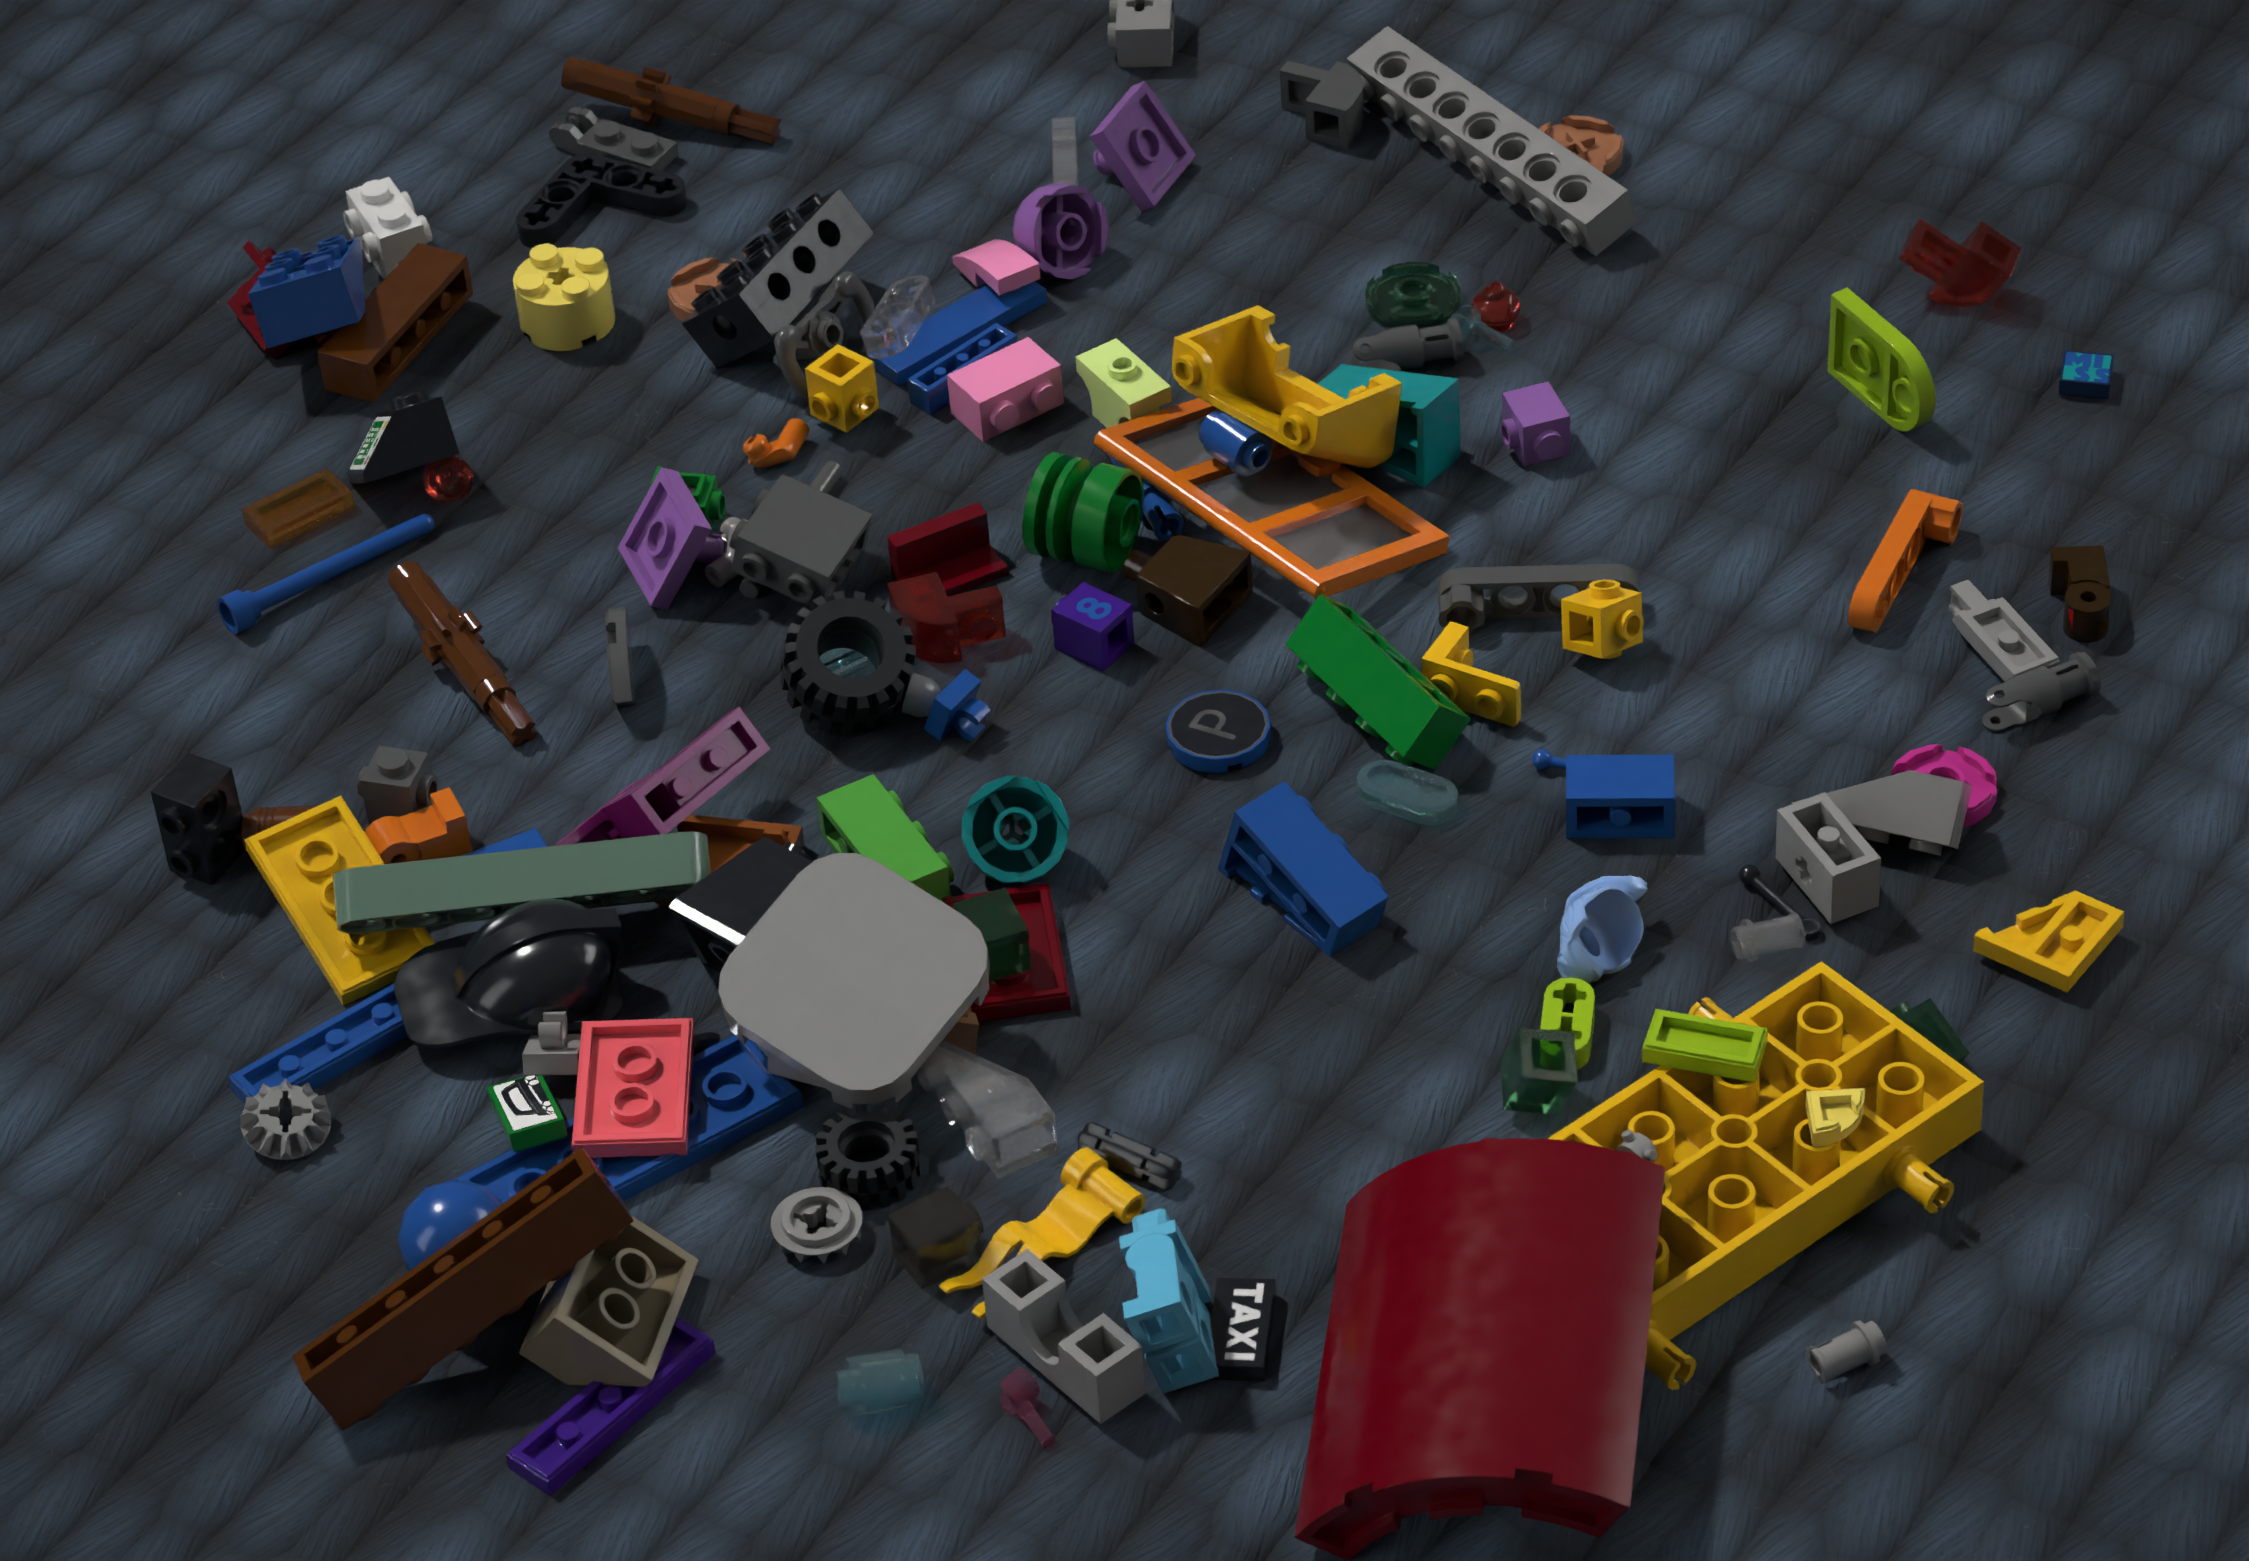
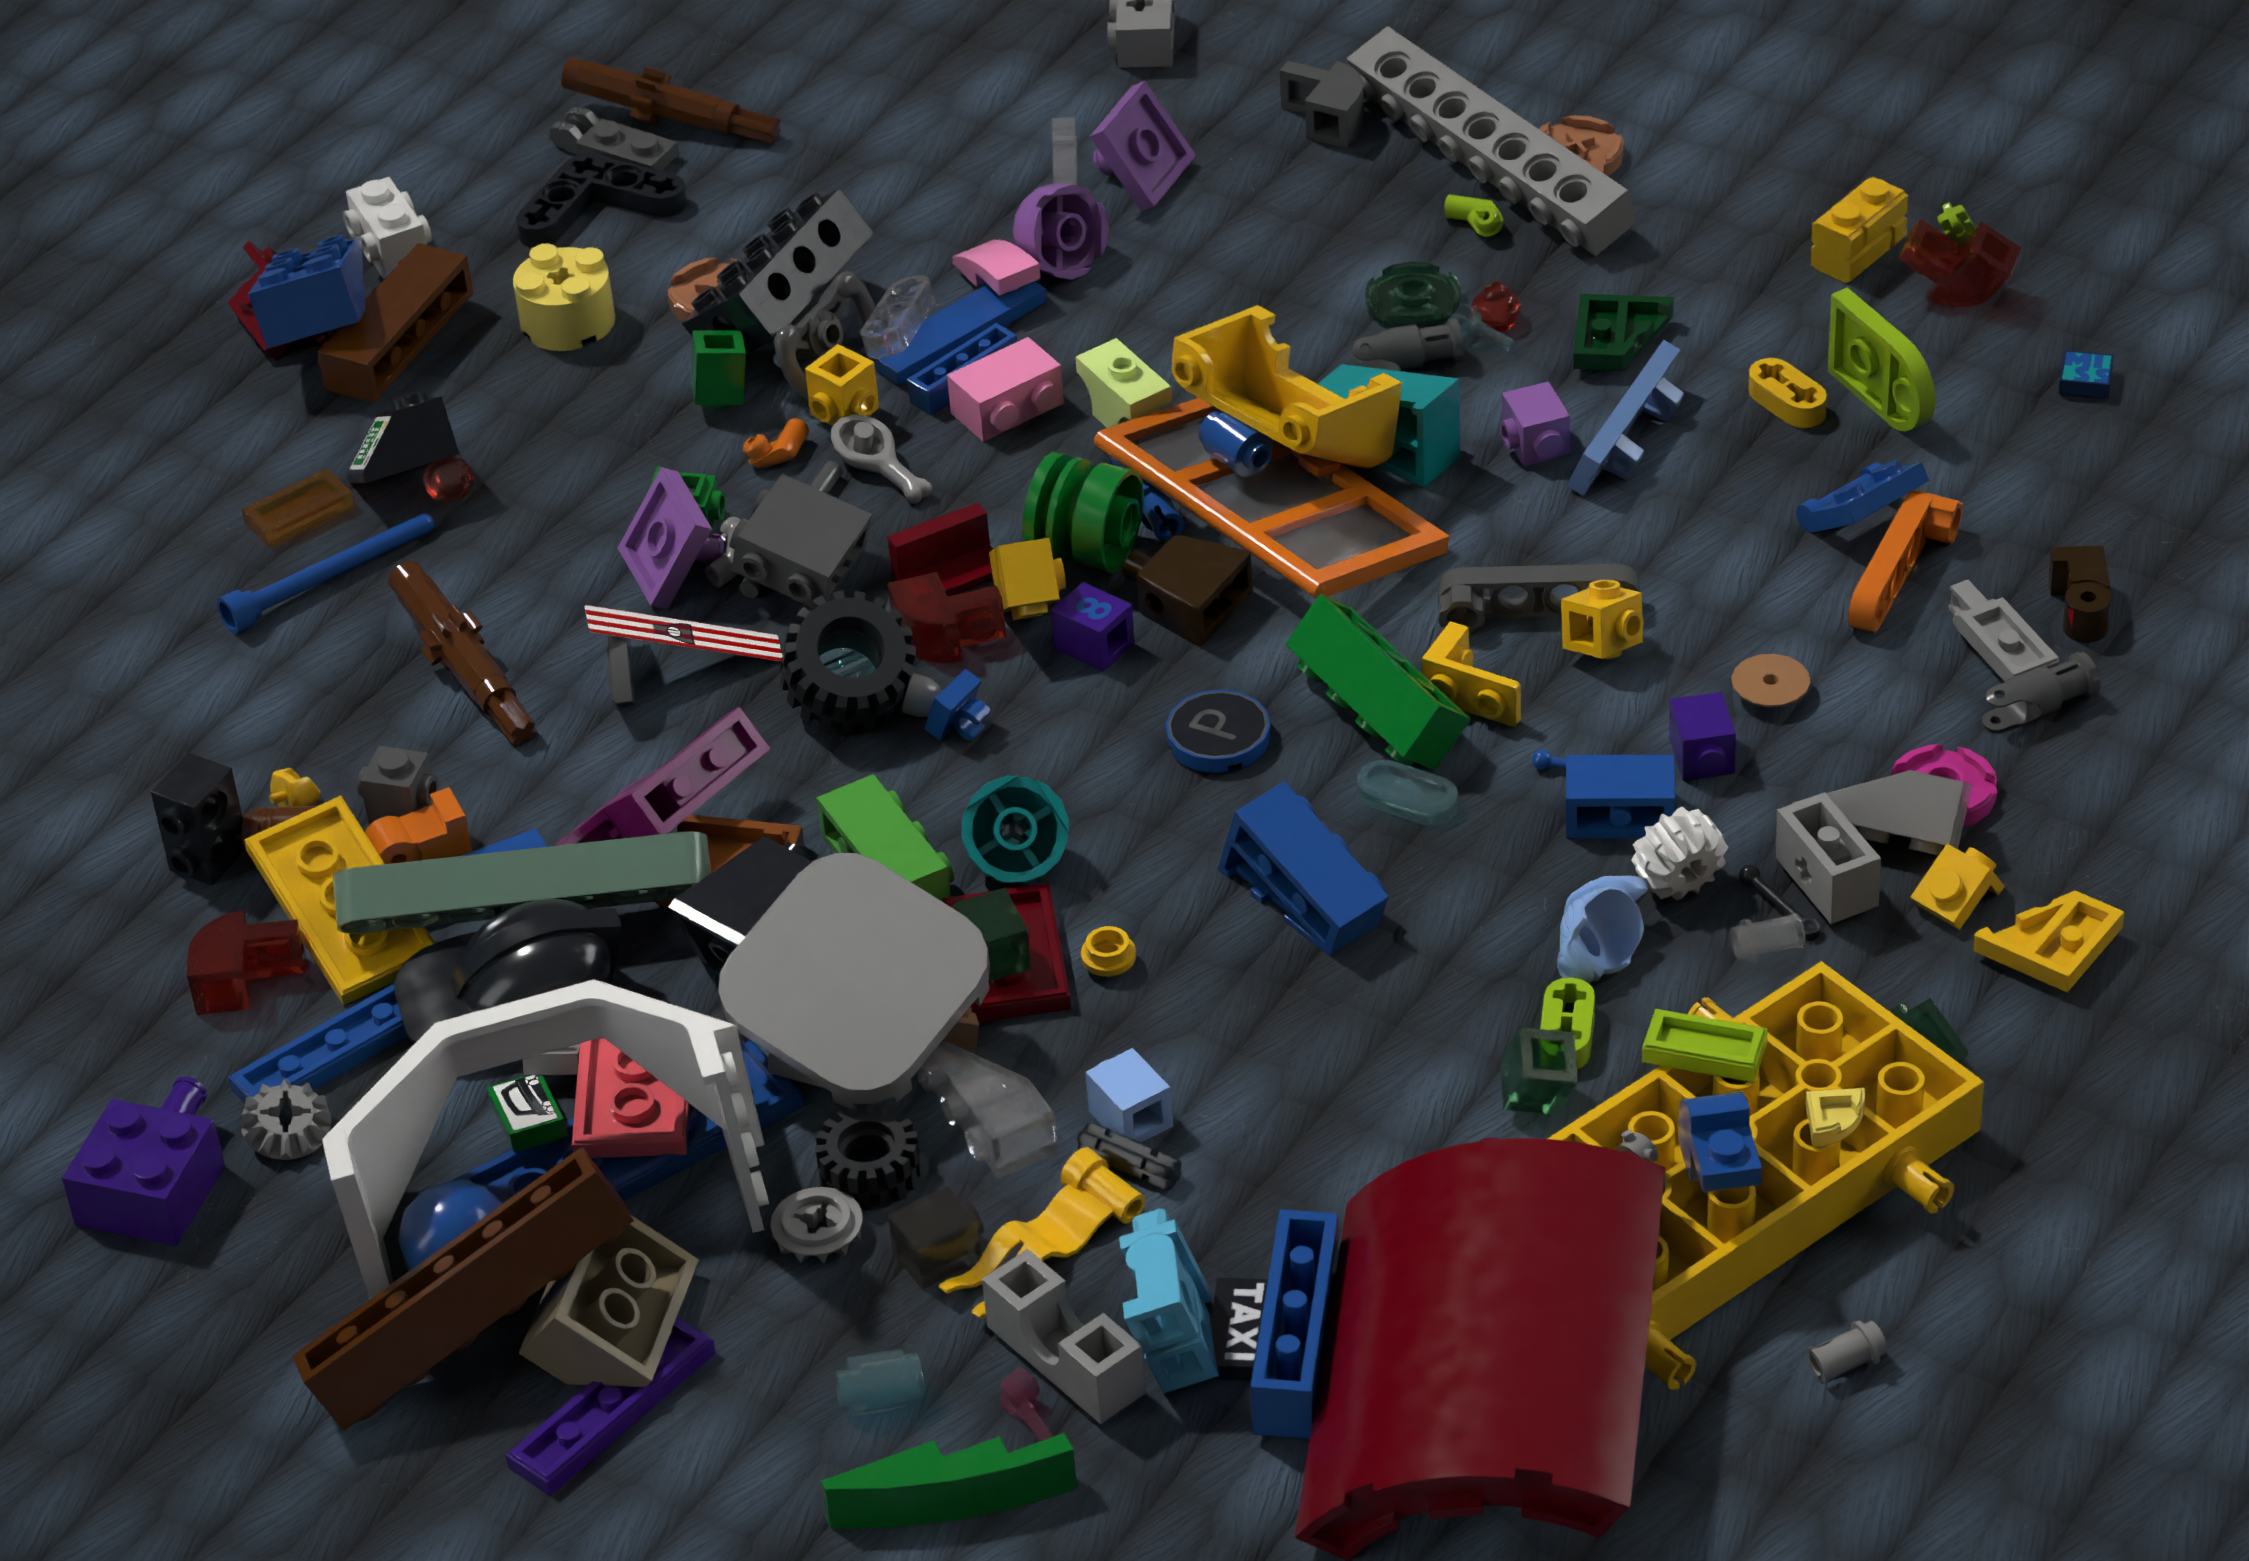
(146, 1167): none -> dark purple brick
(231, 954): none -> clear red brick
(291, 790): none -> yellow piece
(385, 1133): none -> white panel
(683, 633): none -> sticker
(718, 368): none -> green brick
(871, 447): none -> light grey piece
(930, 1488): none -> green slope
(1027, 577): none -> yellow brick
(1108, 951): none -> yellow plate
(1129, 1097): none -> light blue brick
(1294, 1323): none -> blue brick
(1480, 213): none -> lime arm
(1610, 446): none -> medium blue hinge
(1617, 328): none -> dark green wing
(1679, 853): none -> white gear
(1702, 736): none -> dark purple brick
(1718, 1142): none -> blue brick
(1770, 680): none -> medium nougat piece
(1787, 393): none -> yellow beam
(1859, 229): none -> yellow brick
(1861, 497): none -> blue plate
(1955, 222): none -> lime axle
(1956, 884): none -> yellow bracket

